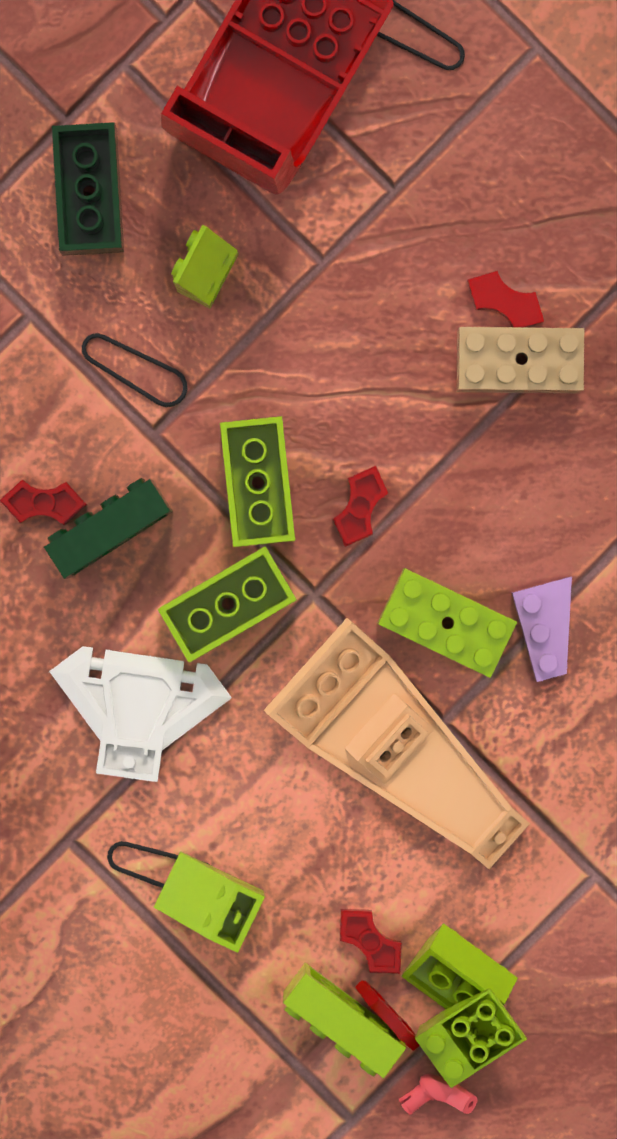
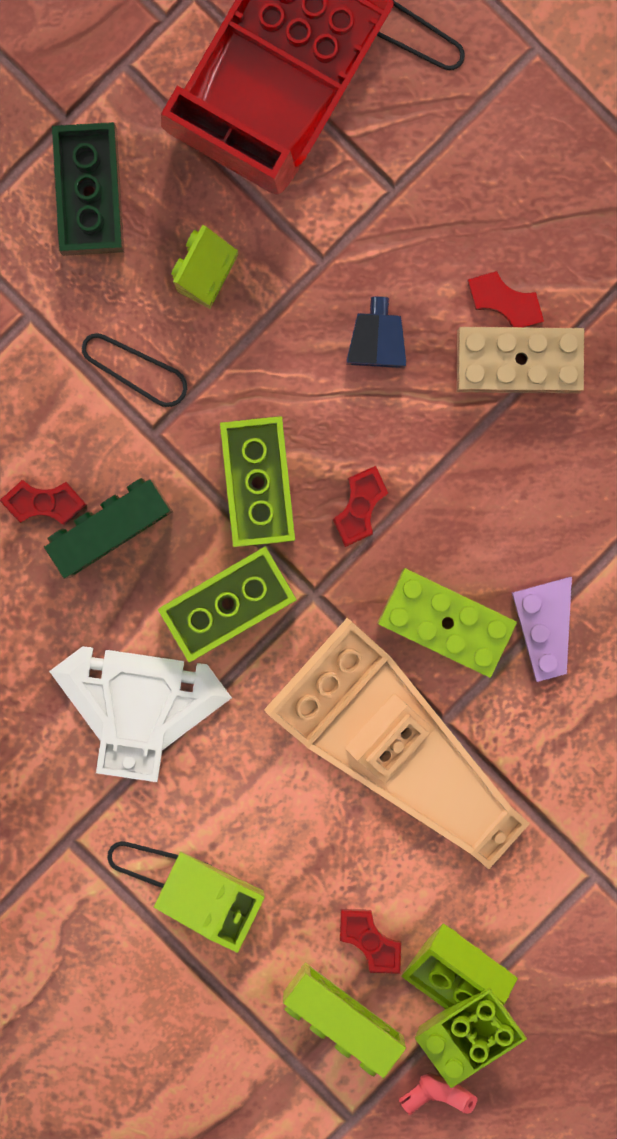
(377, 338): none -> dark blue torso
(387, 1014): red tile -> none

